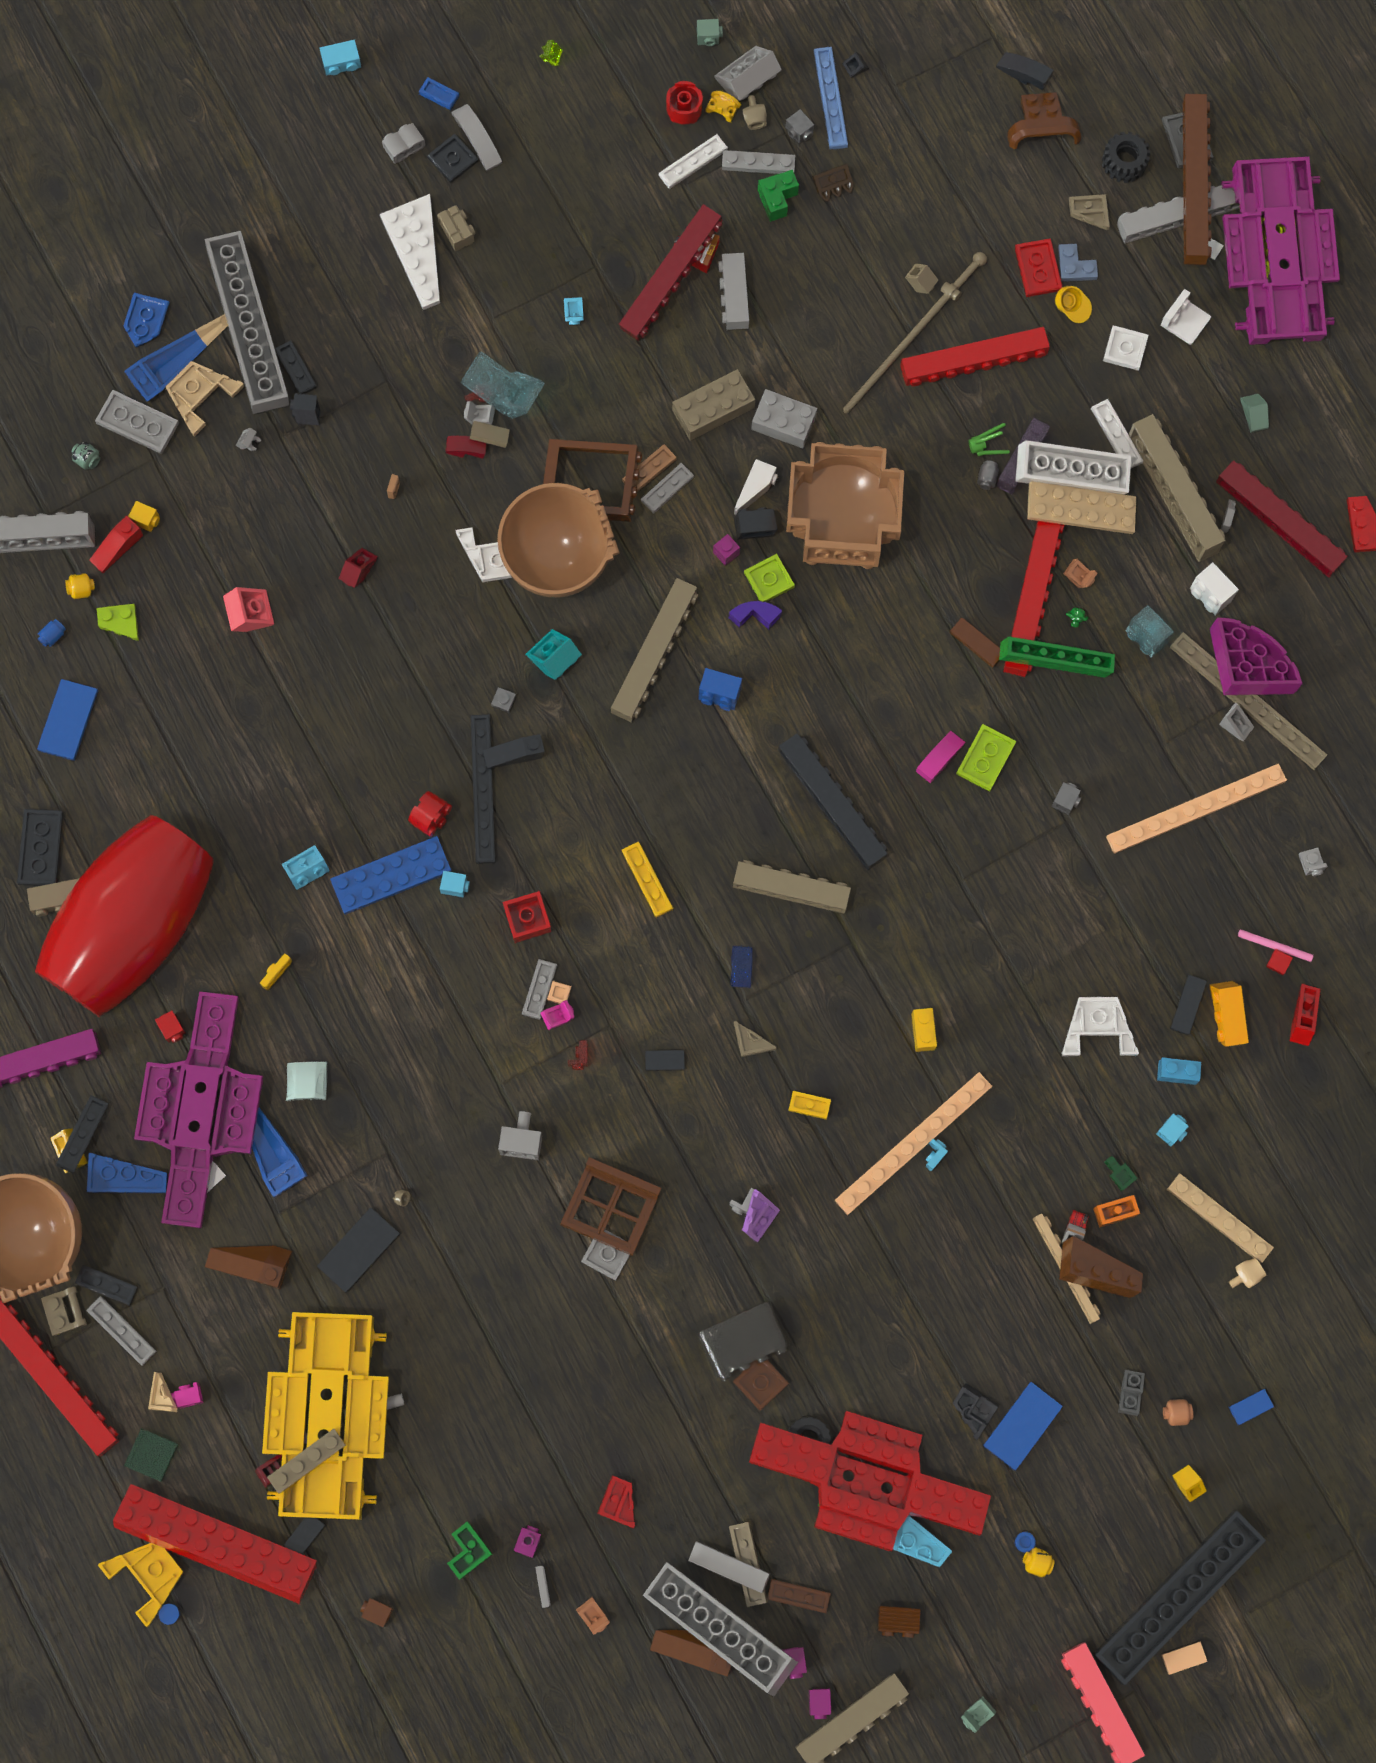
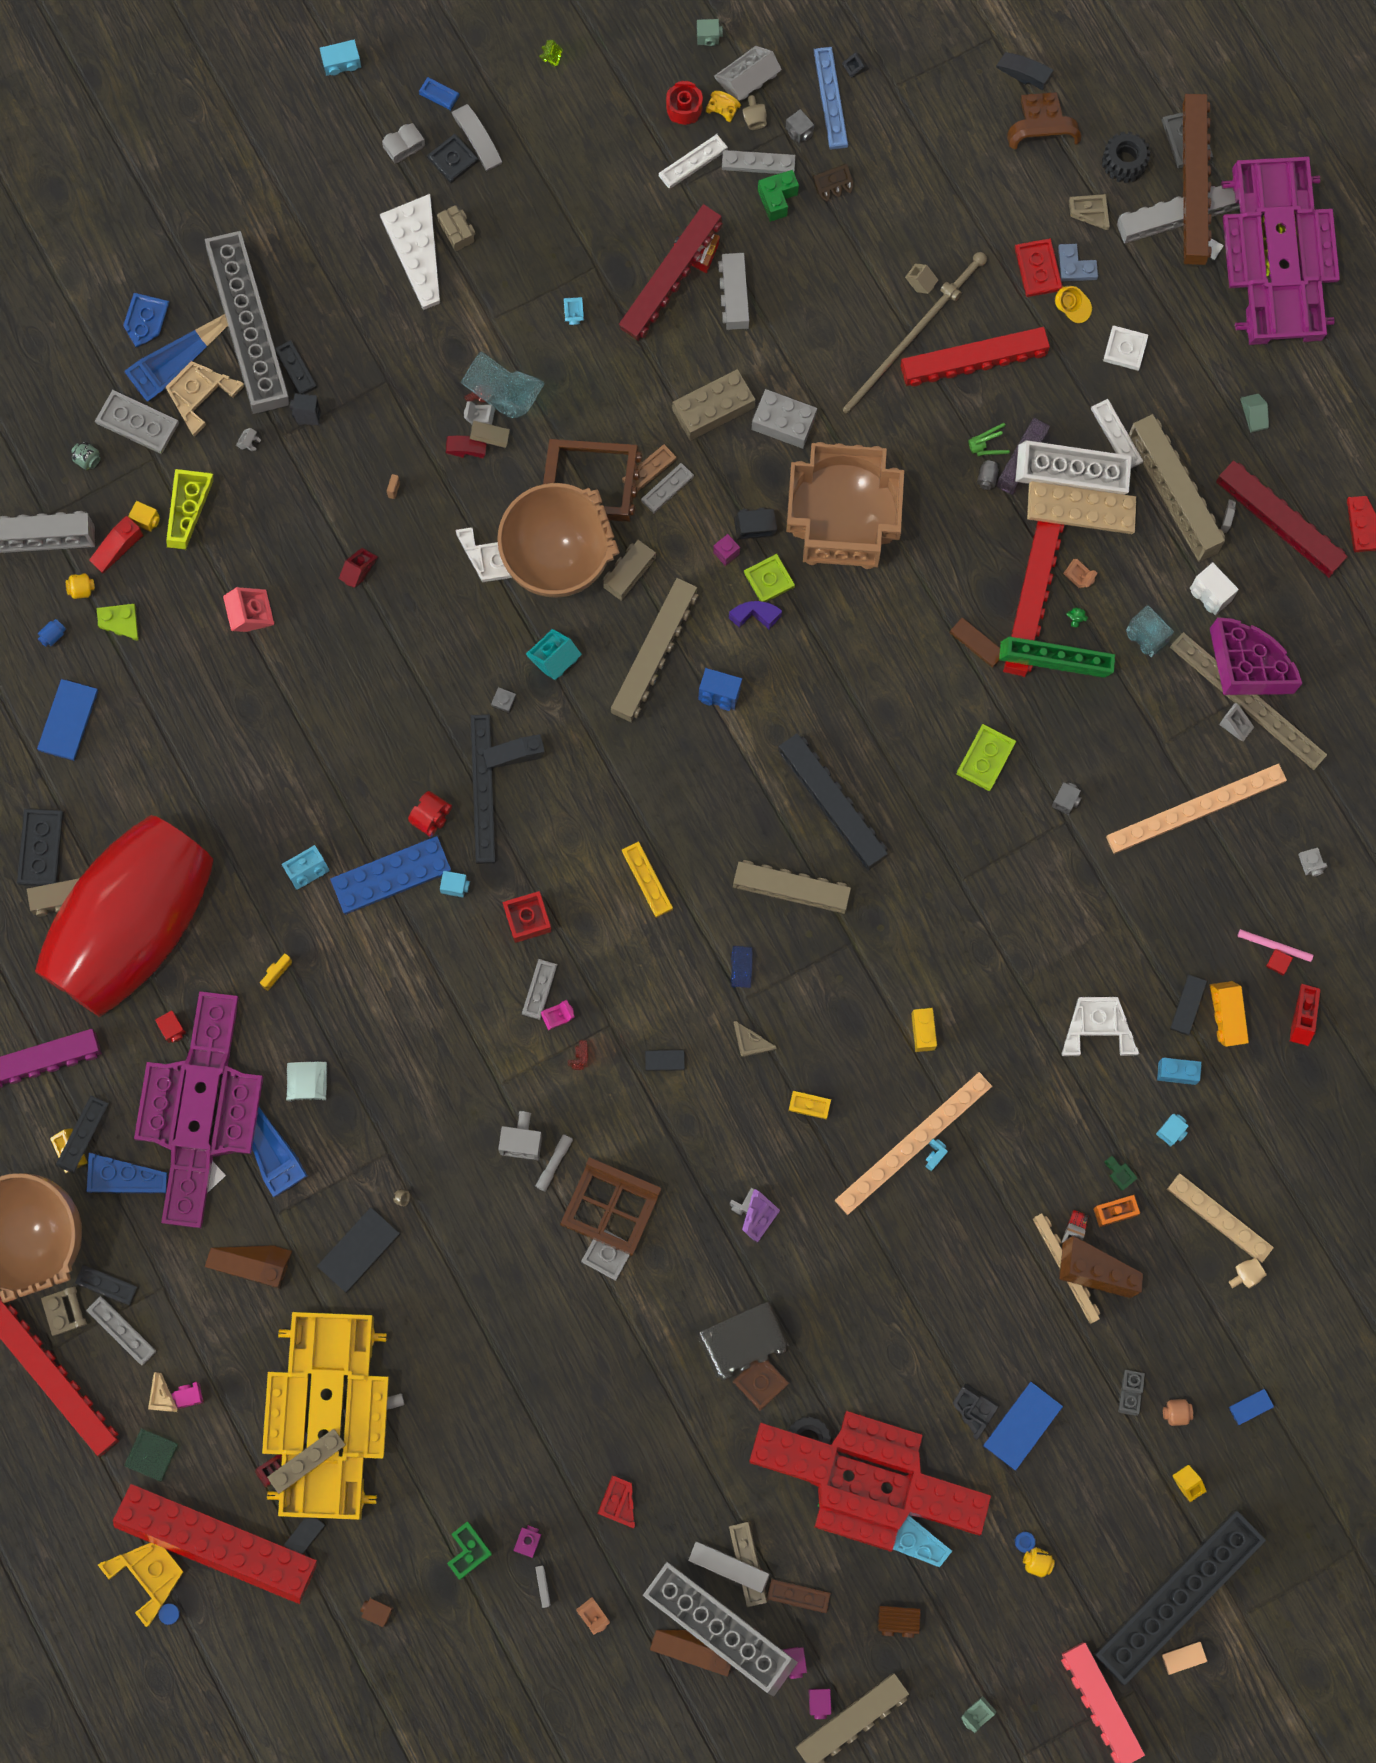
(187, 501): none -> neon yellow wedge
(547, 1175): none -> light grey piece
(558, 992): light nougat tile -> none
(629, 569): none -> dark tan brick
(757, 484): white slope -> none
(940, 756): dark pink slope -> none
(1185, 319): white bracket -> none

